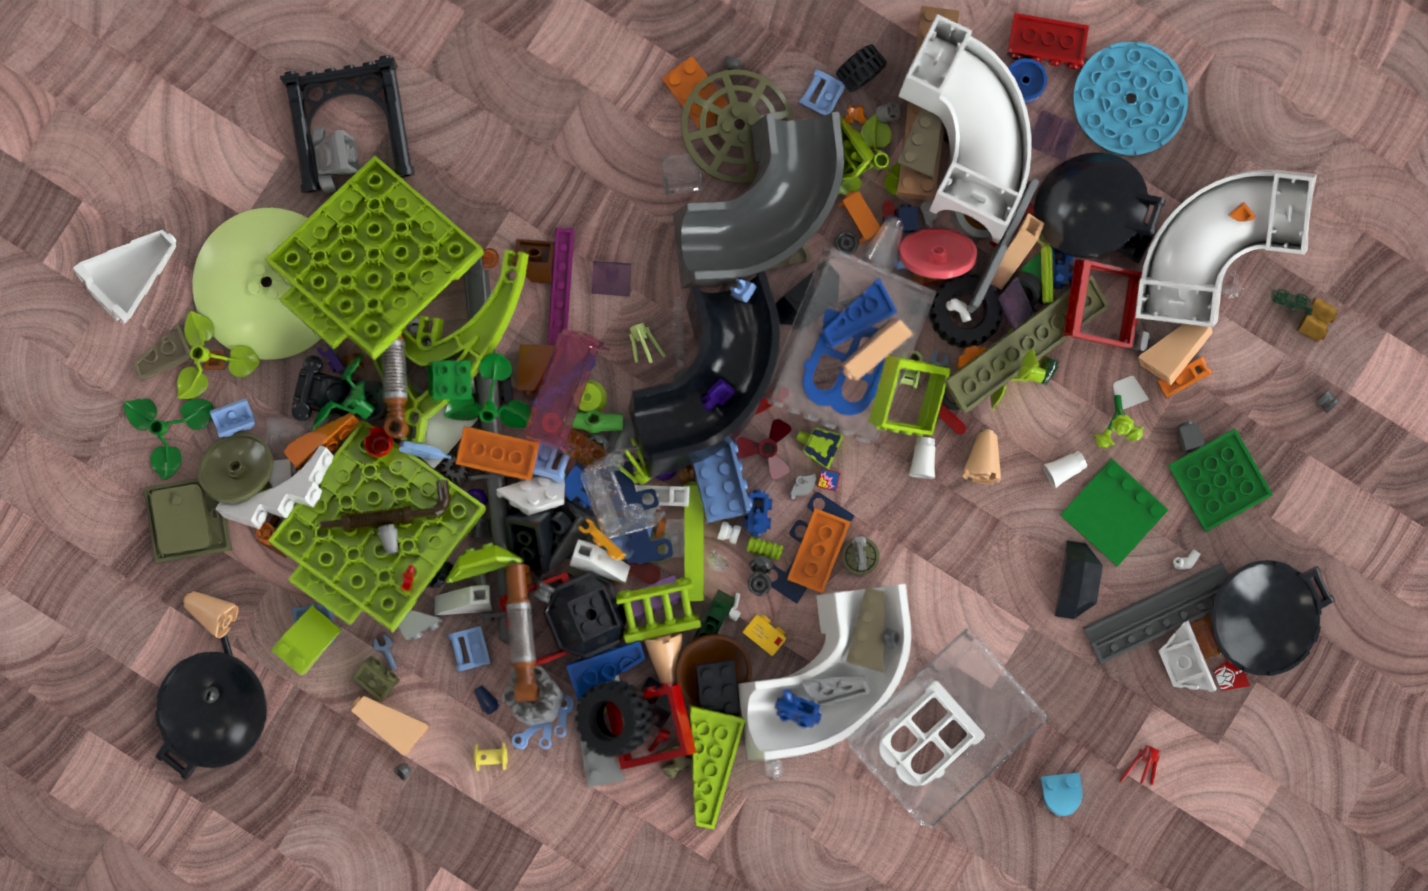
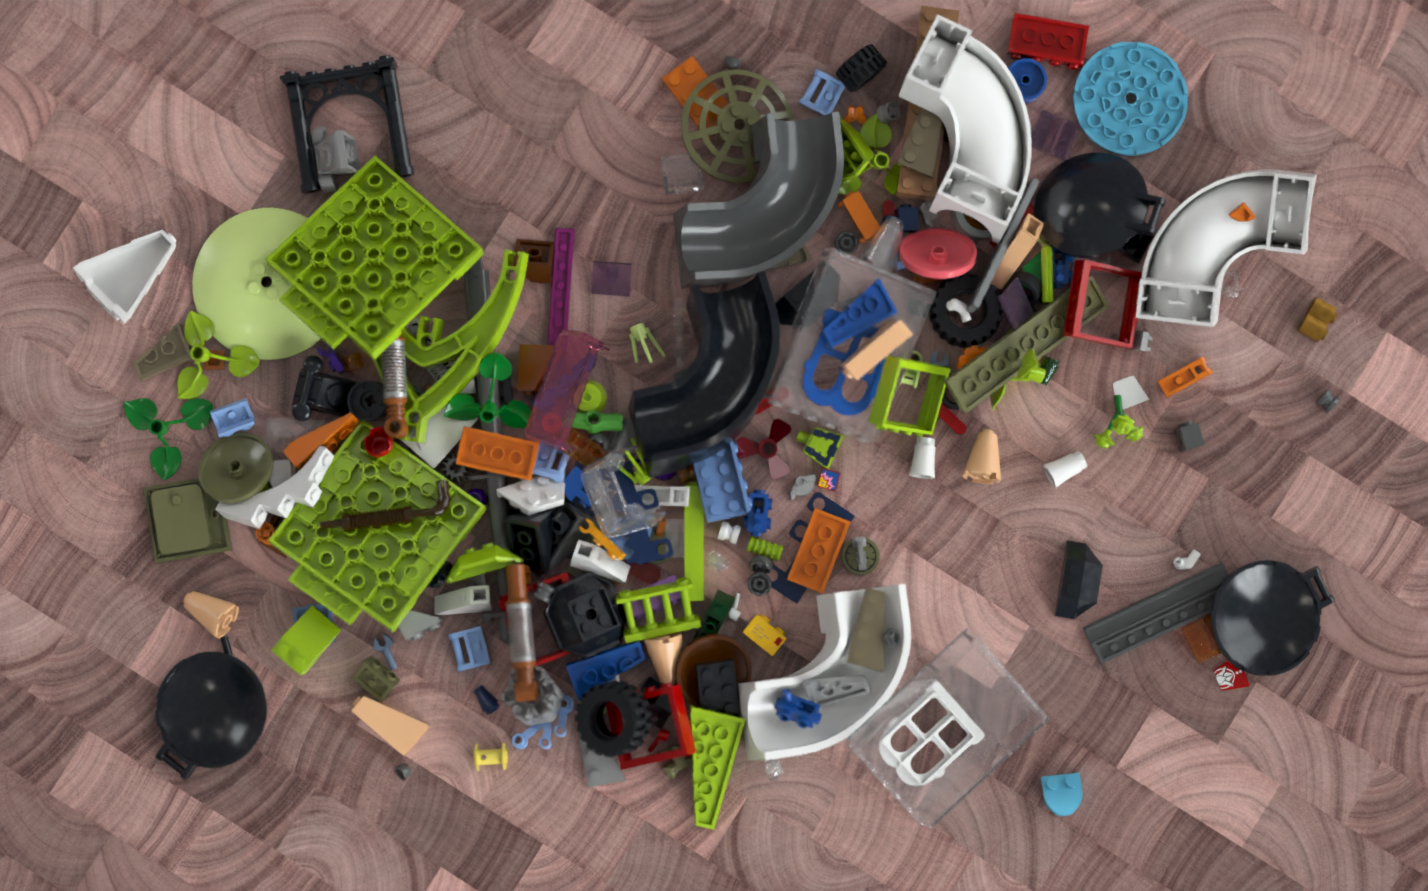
(214, 694): dark grey hinge -> none
(355, 398): green plant -> none
(388, 537): light grey cone -> none
(408, 578): red piece -> none
(422, 450): light blue piece -> none
(449, 380): green bracket -> none
(481, 529): dark grey plate -> none
(490, 261): clear orange wheel -> none
(718, 393): dark purple plate -> none
(743, 290): light blue tile -> none
(1114, 512): green plate -> none
(1150, 756): red plant -> none
(1174, 351): light nougat slope -> none
(1185, 661): white wing -> none
(1220, 480): green plate -> none
(1292, 301): clear green wing -> none

